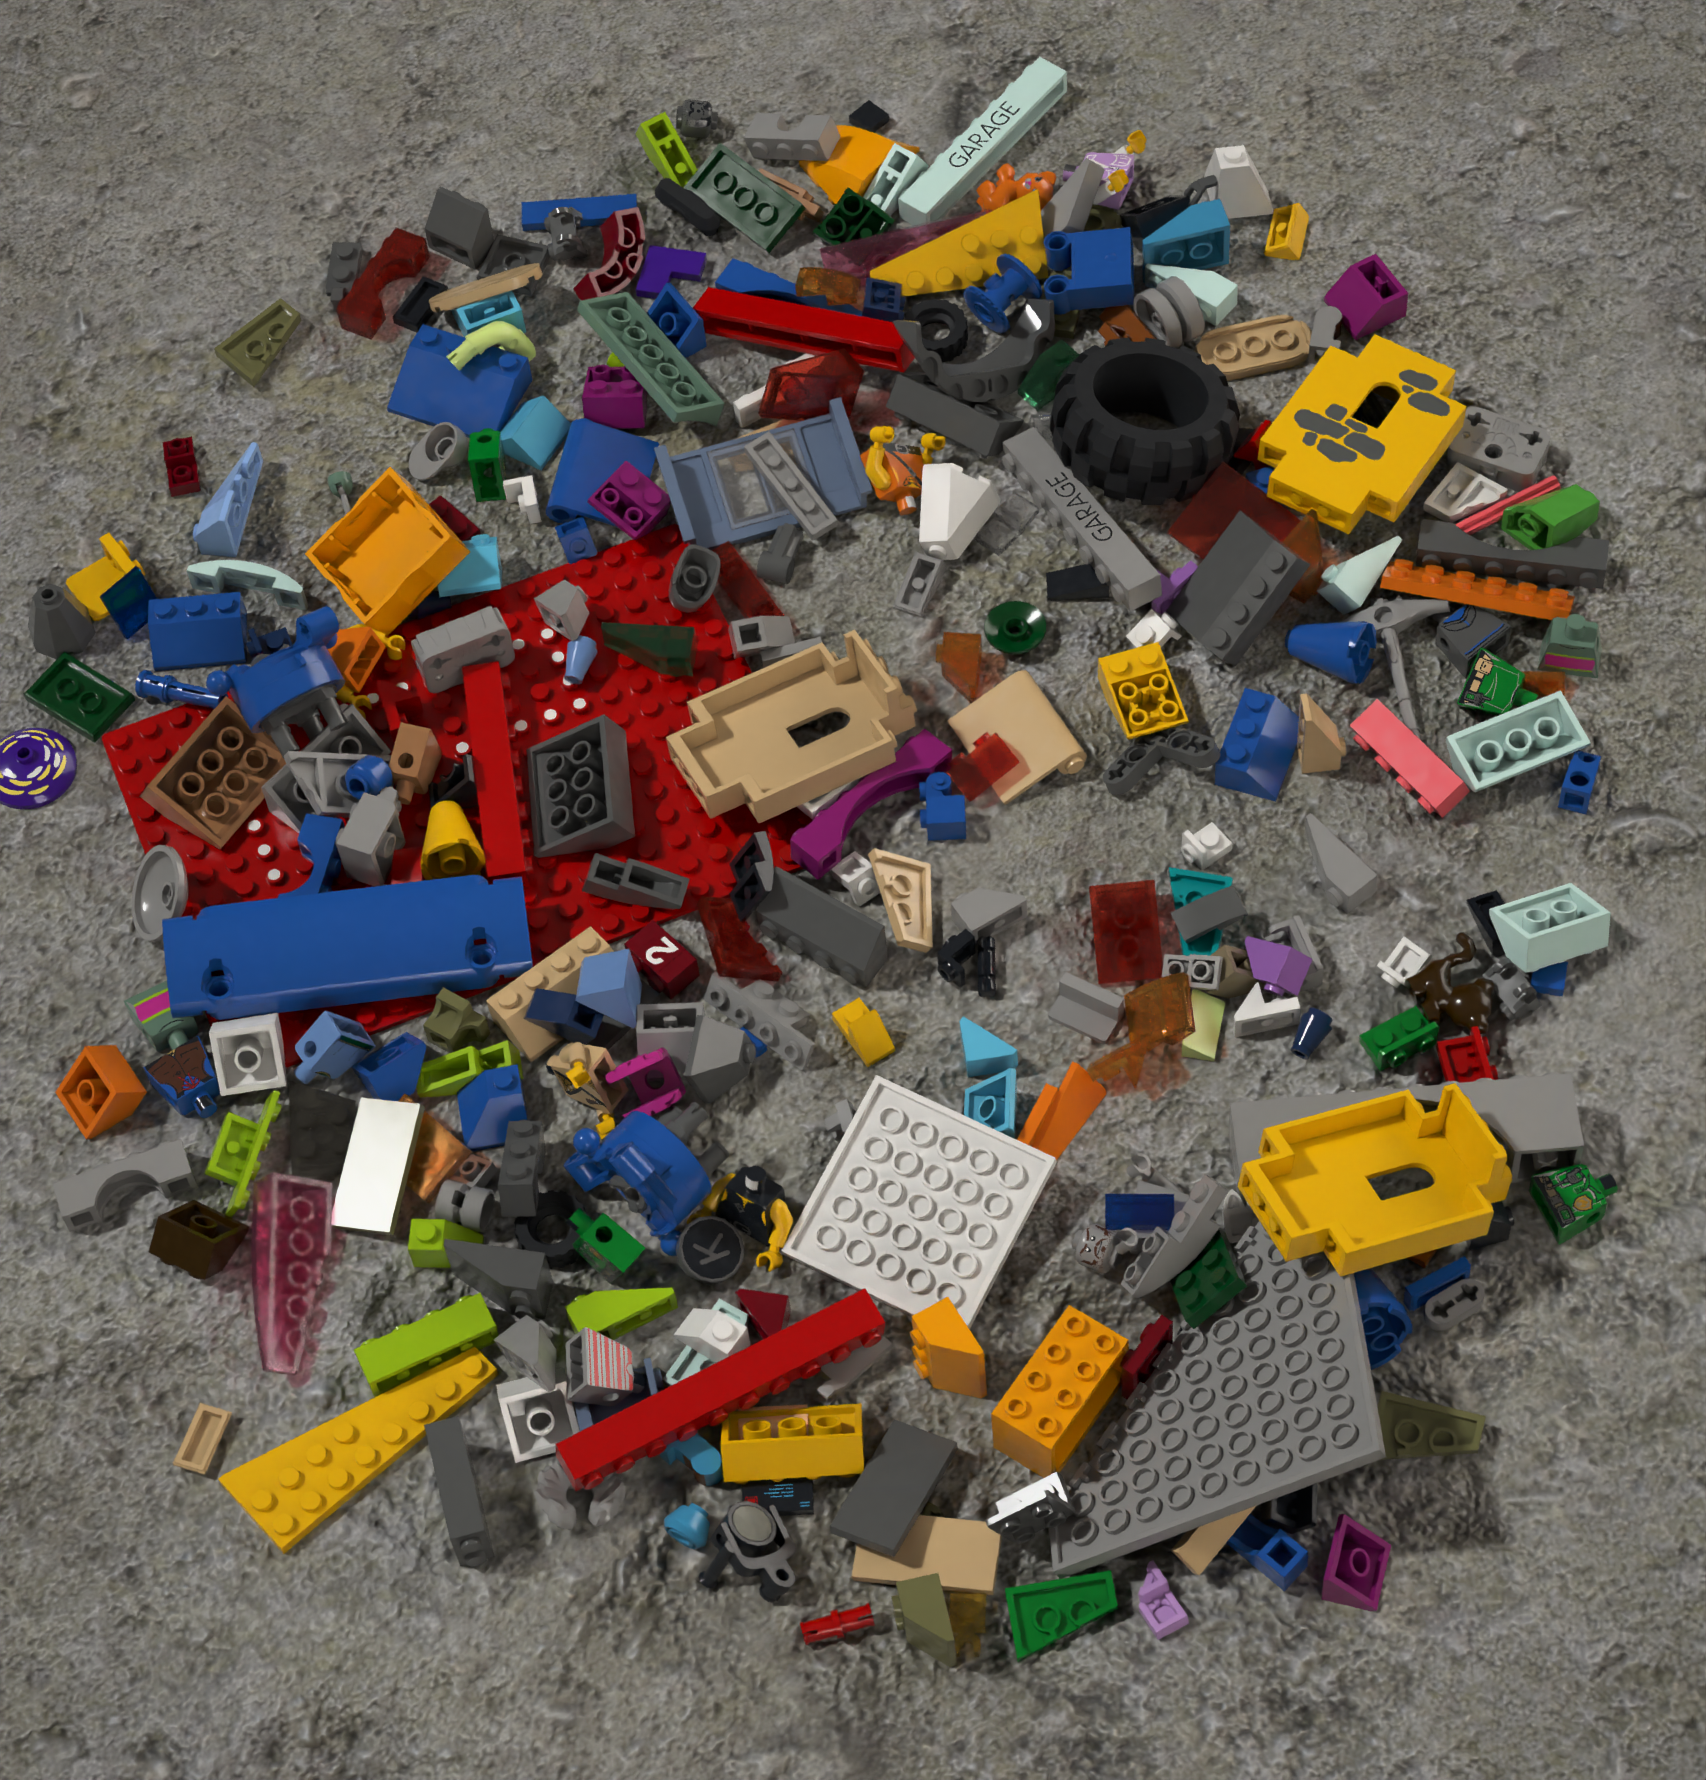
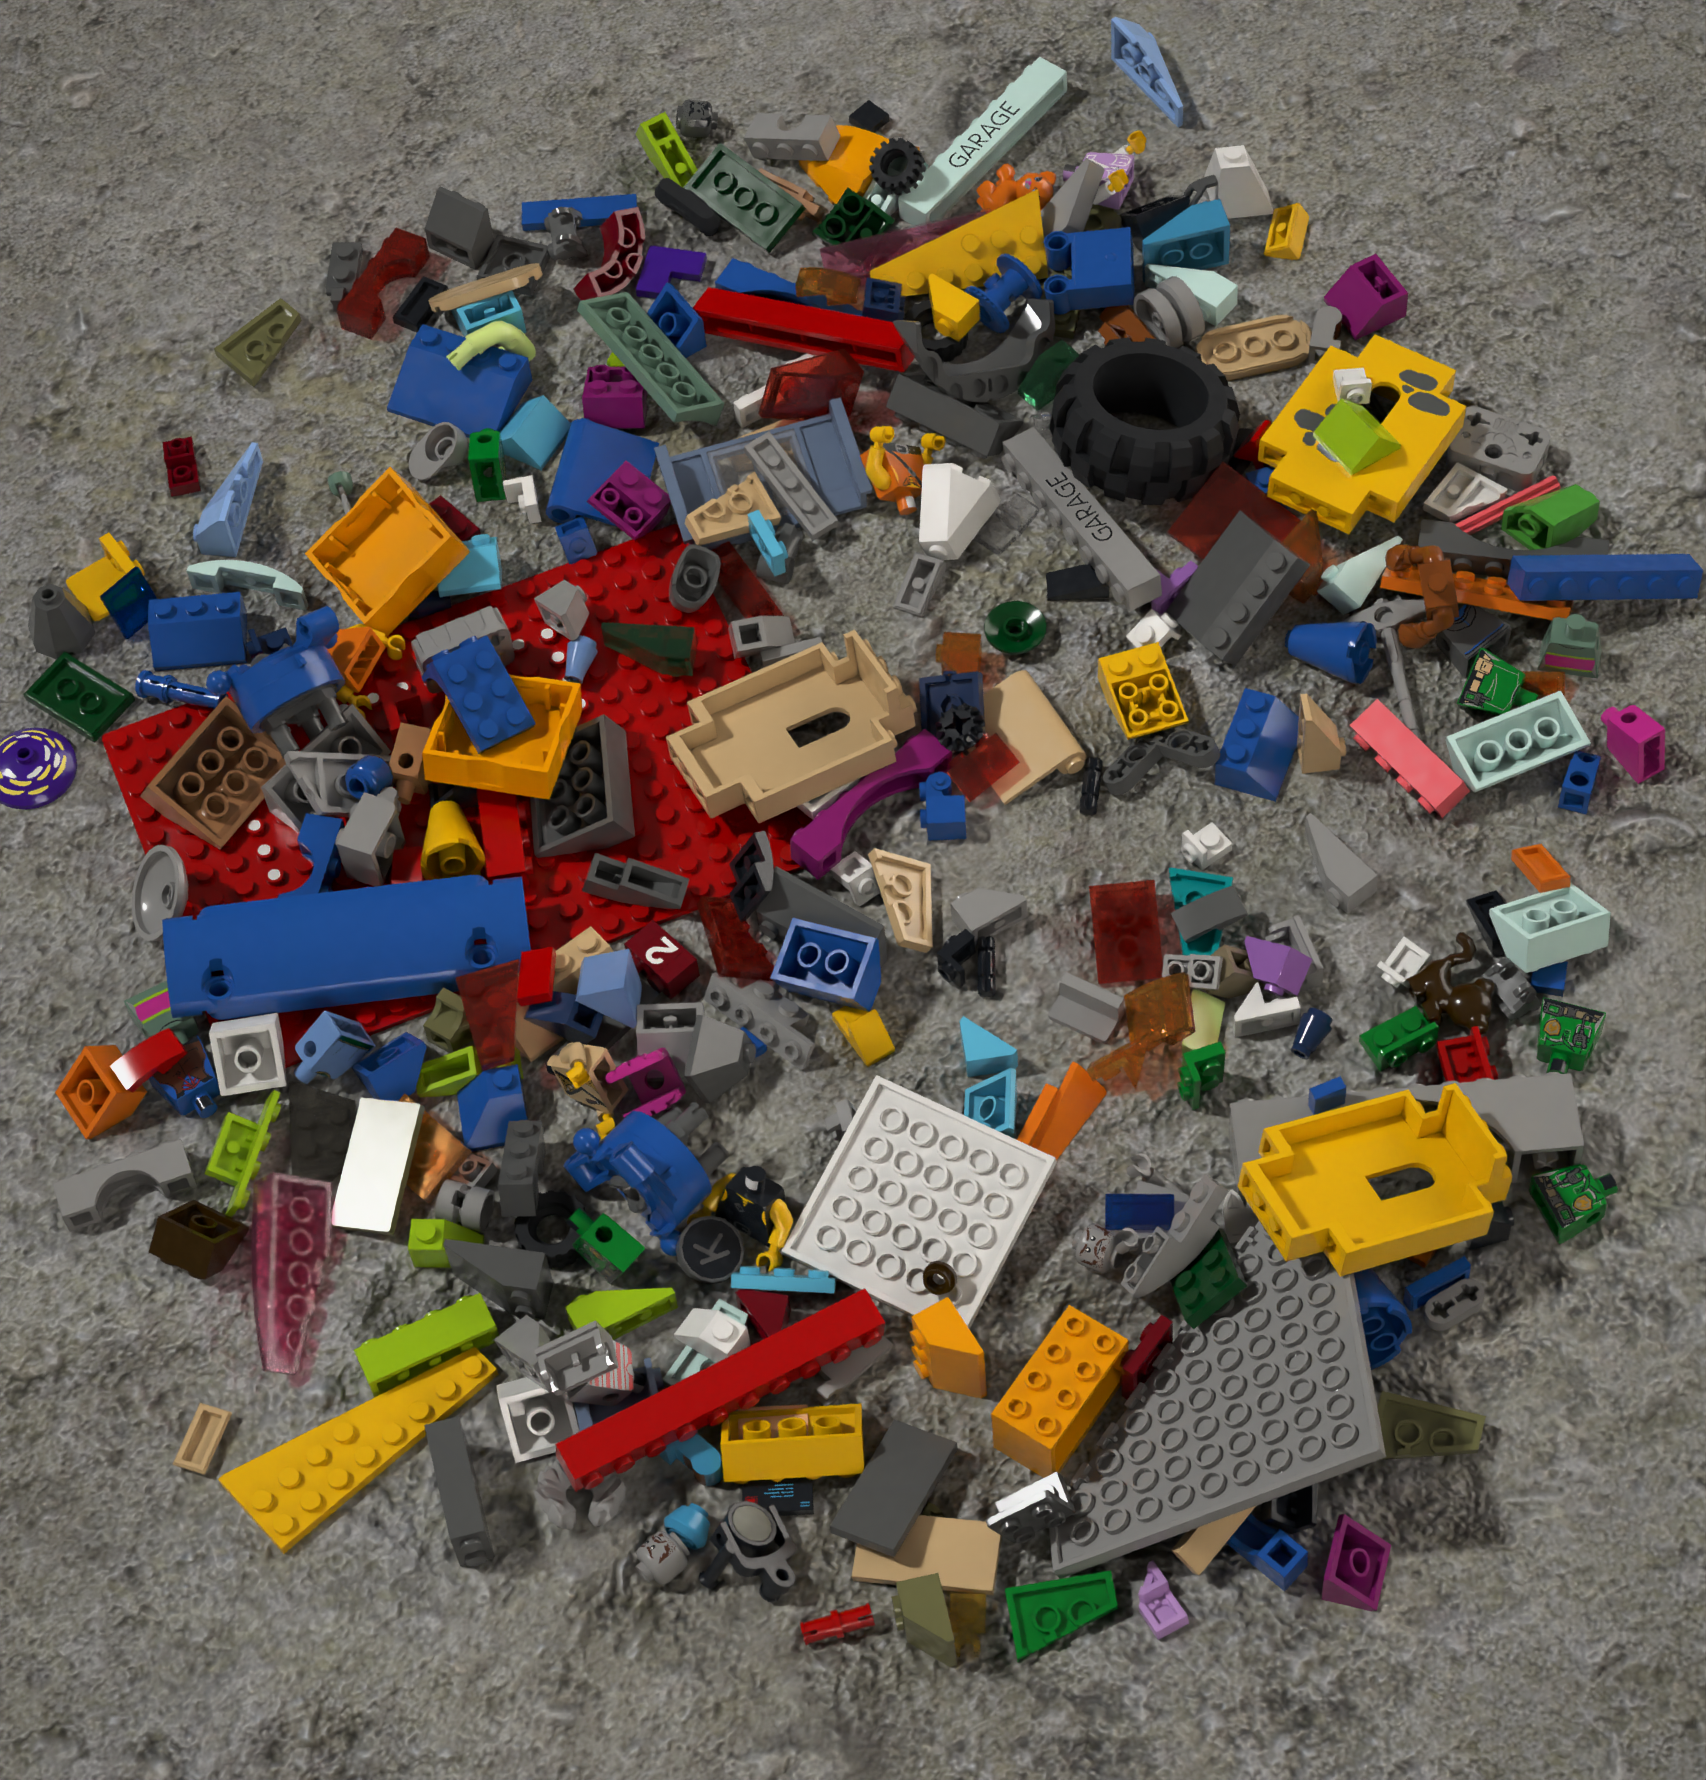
(144, 1060): none -> red slope
(480, 692): none -> blue bracket
(491, 1011): none -> clear red wing
(519, 765): none -> light orange tile
(536, 976): none -> red tile
(576, 1357): none -> light grey hinge
(662, 1557): none -> light grey head
(729, 513): none -> tan wing
(764, 537): none -> medium azure plate
(783, 1280): none -> medium azure plate
(829, 964): none -> blue slope
(886, 155): none -> black tyre
(934, 1283): none -> dark brown plate
(942, 691): none -> dark blue plate
(952, 308): none -> yellow slope
(972, 729): none -> black gear
(1091, 786): none -> black axle
(1142, 62): none -> light blue wedge
(1202, 1071): none -> green bracket
(1327, 1095): none -> blue tile
(1352, 385): none -> white bracket
(1354, 436): none -> lime slope
(1437, 591): none -> dark orange torso
(1540, 868): none -> orange tile
(1567, 1035): none -> torso
(1604, 577): none -> blue brick
(1635, 741): none -> dark pink torso

